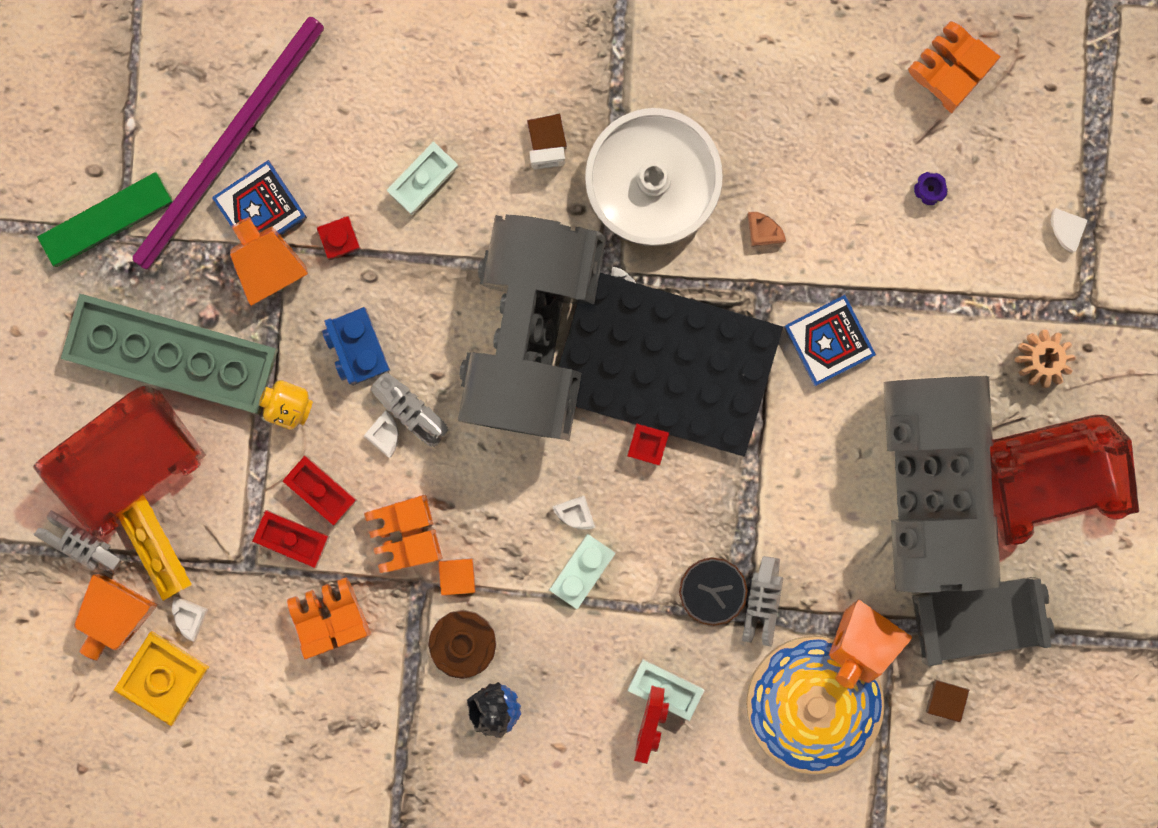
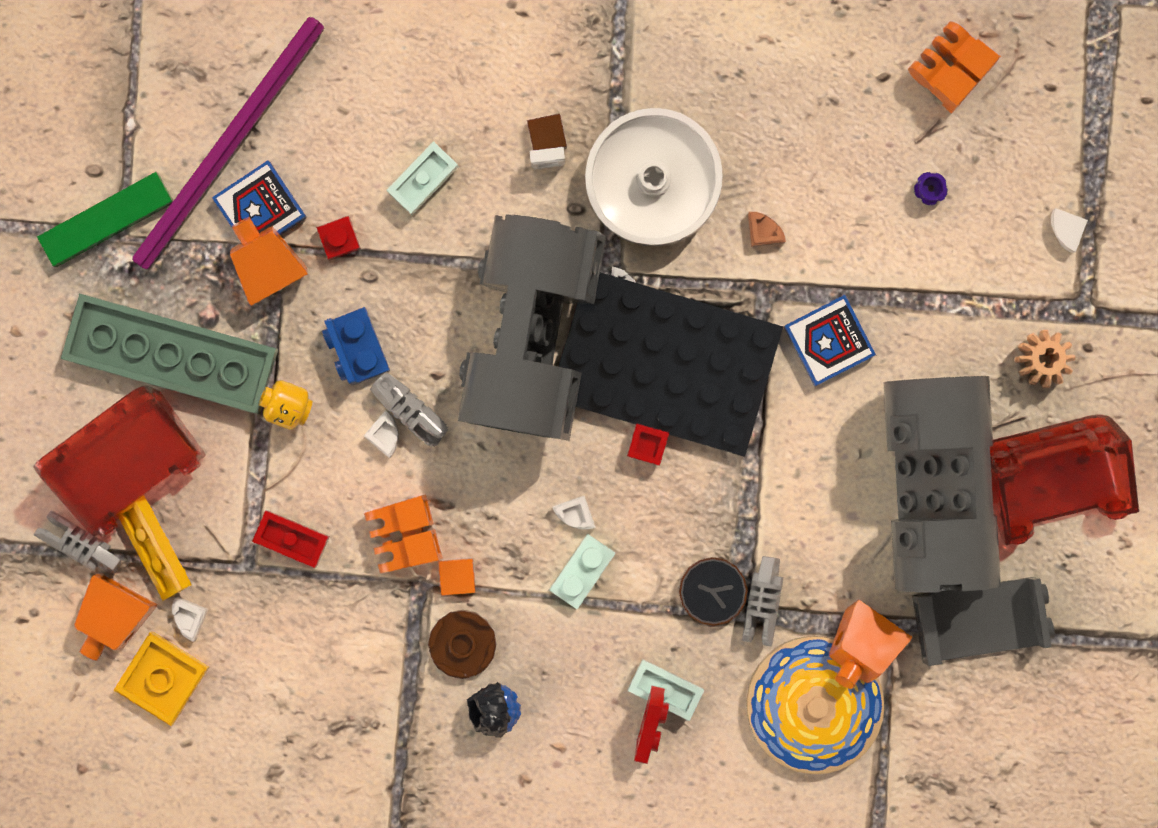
(319, 490): red plate -> none
(321, 634): orange legs -> none
(947, 700): reddish brown tile -> none

